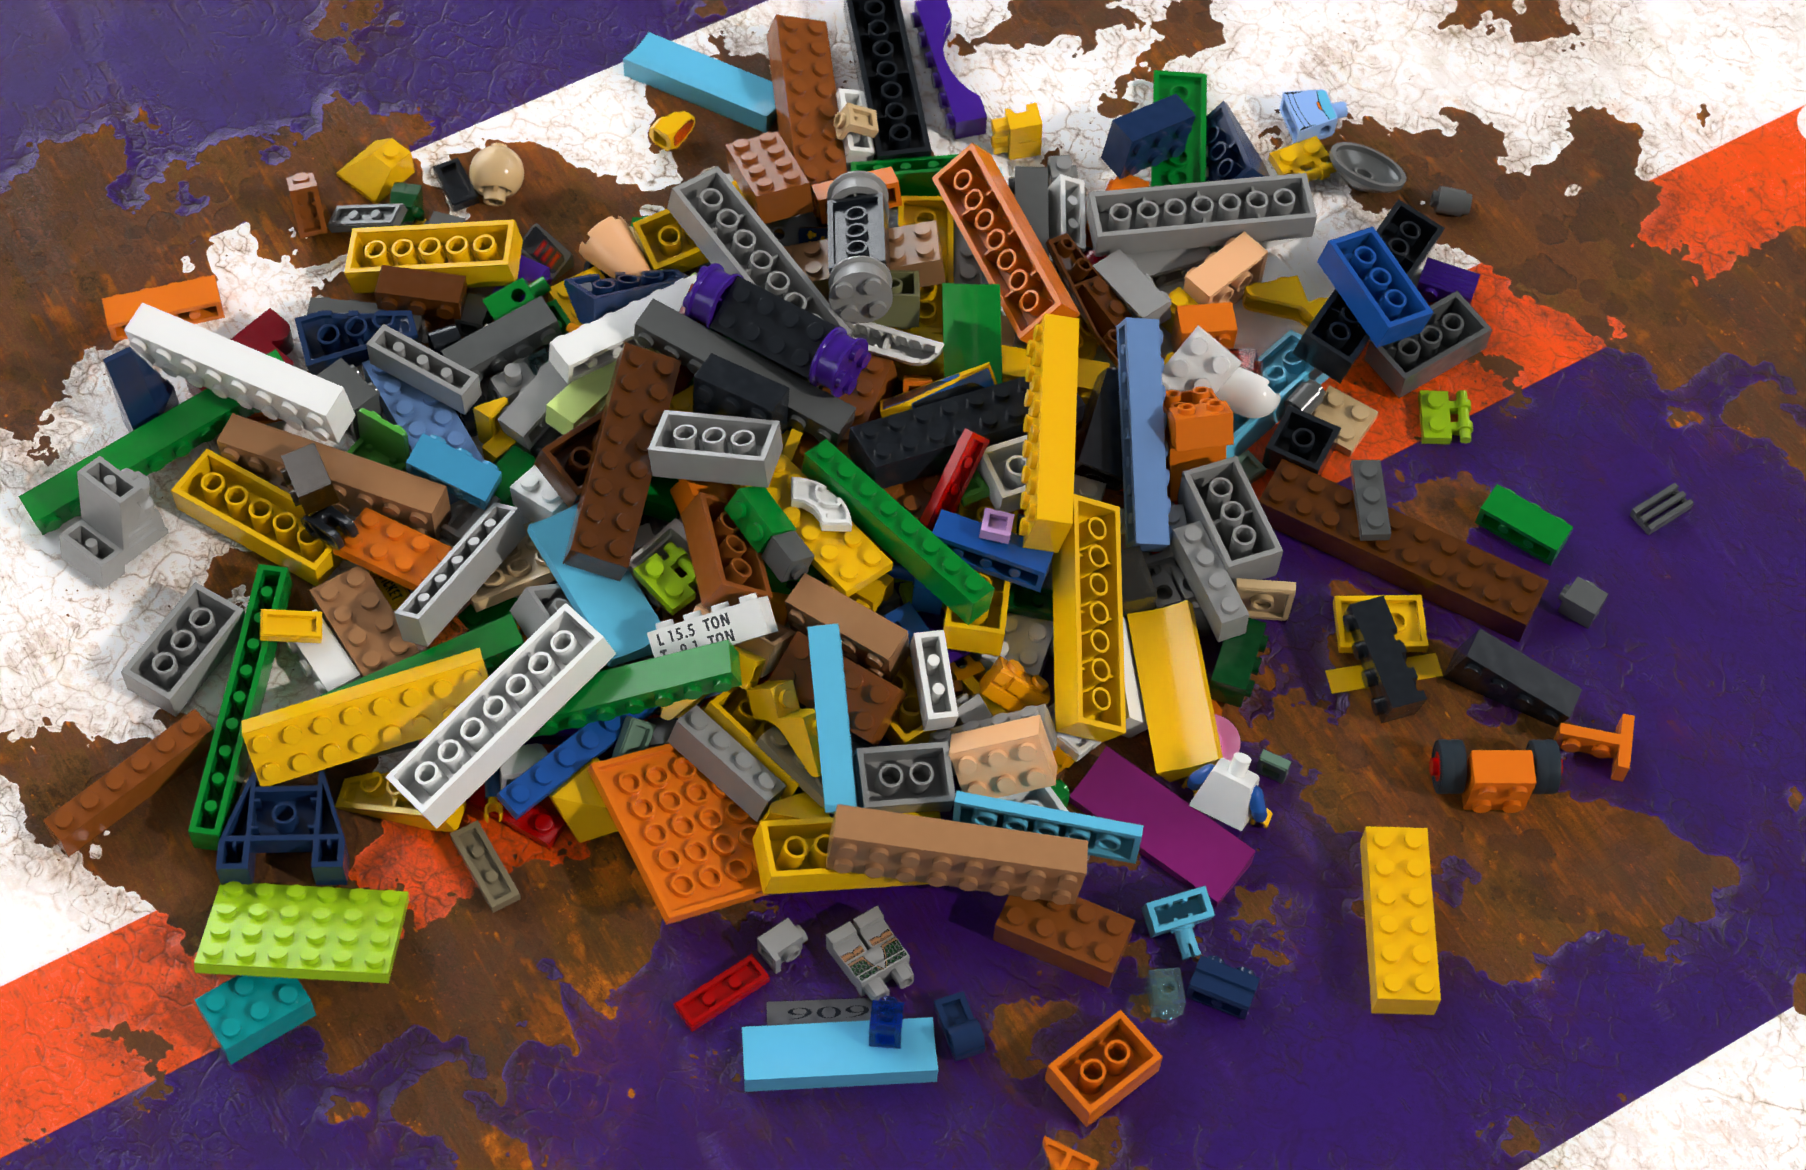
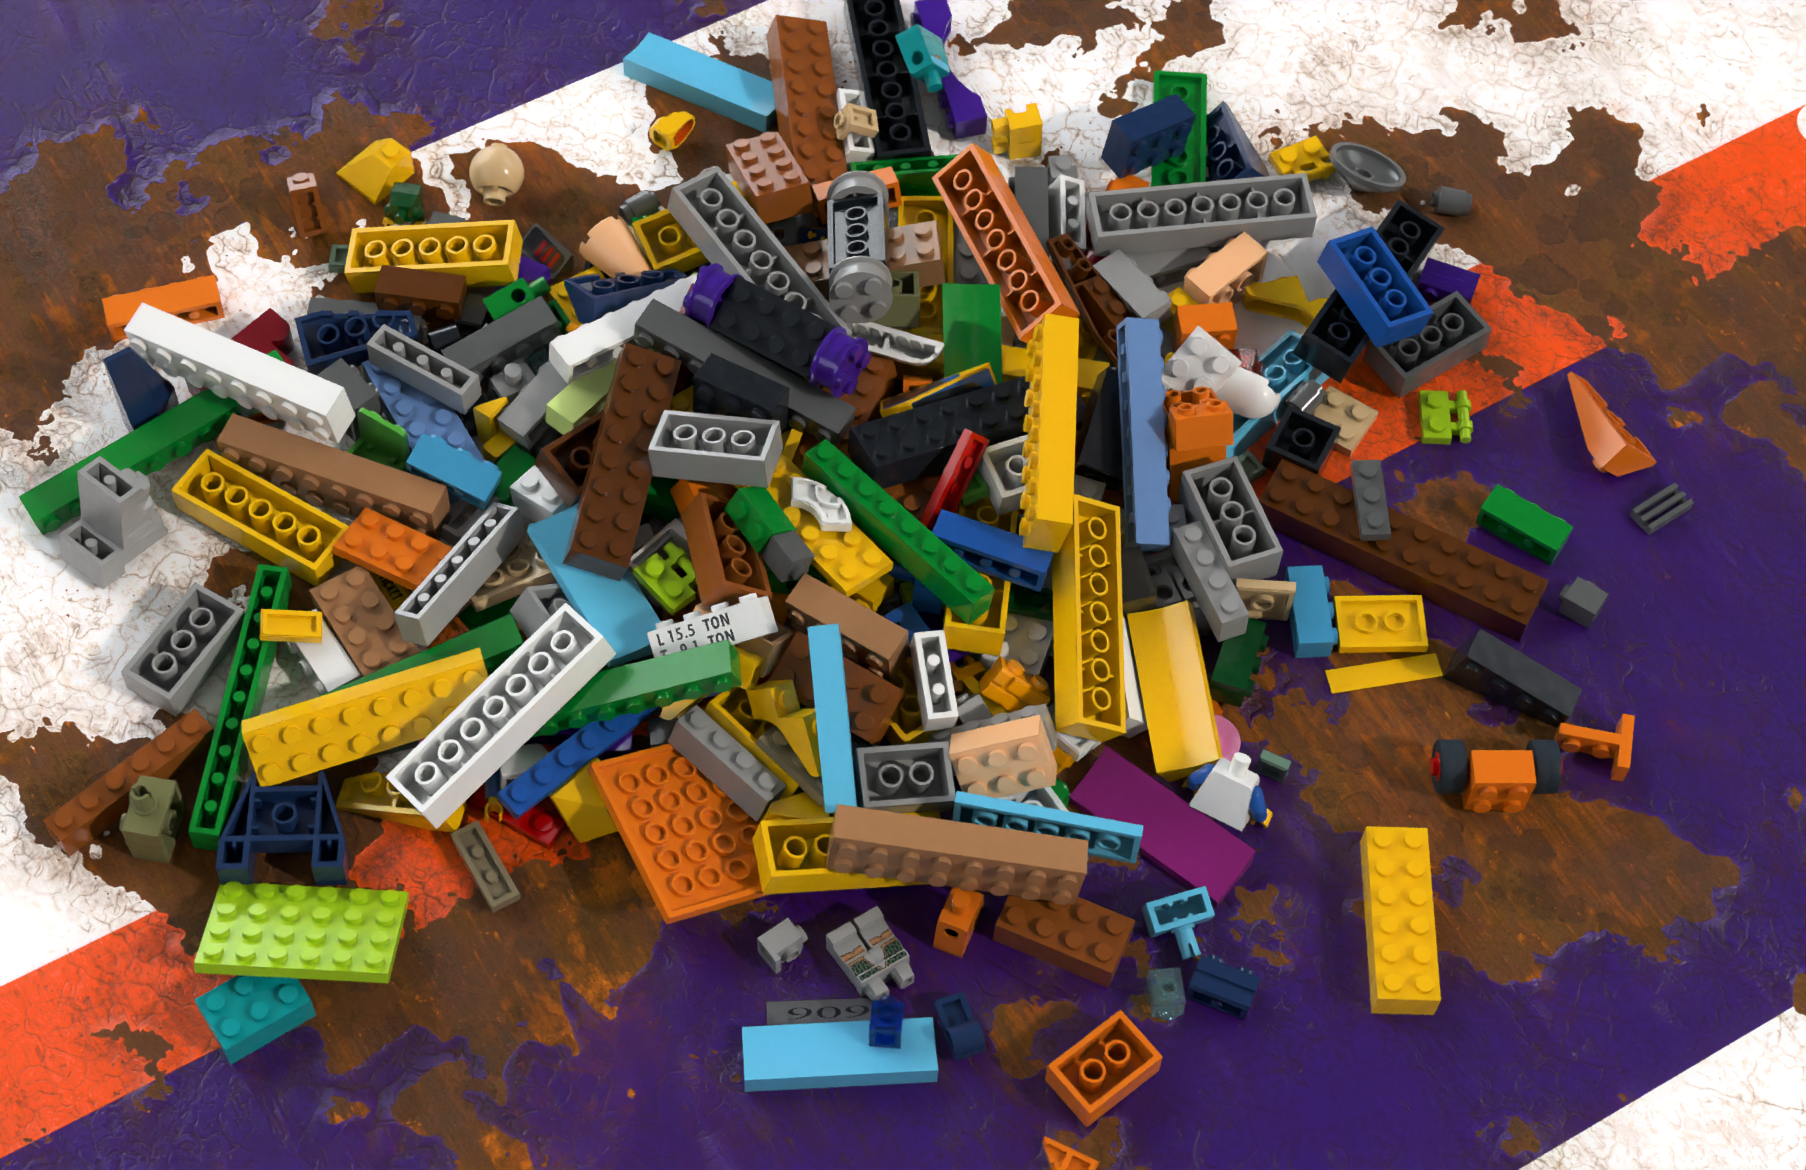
(153, 818): none -> olive brick
(309, 478): brick -> none
(324, 524): black piece -> none
(338, 258): none -> sand green tile
(363, 216): dark grey tile -> none
(456, 184): black tile -> none
(633, 736): sand green tile -> none
(638, 205): none -> dark grey brick
(721, 992): red tile -> none
(924, 56): none -> teal torso
(961, 915): none -> orange torso
(996, 525): lavender plate -> none
(1310, 114): light blue torso -> none
(1311, 612): none -> dark azure brick
(1383, 660): black wedge -> none
(1604, 433): none -> orange wedge

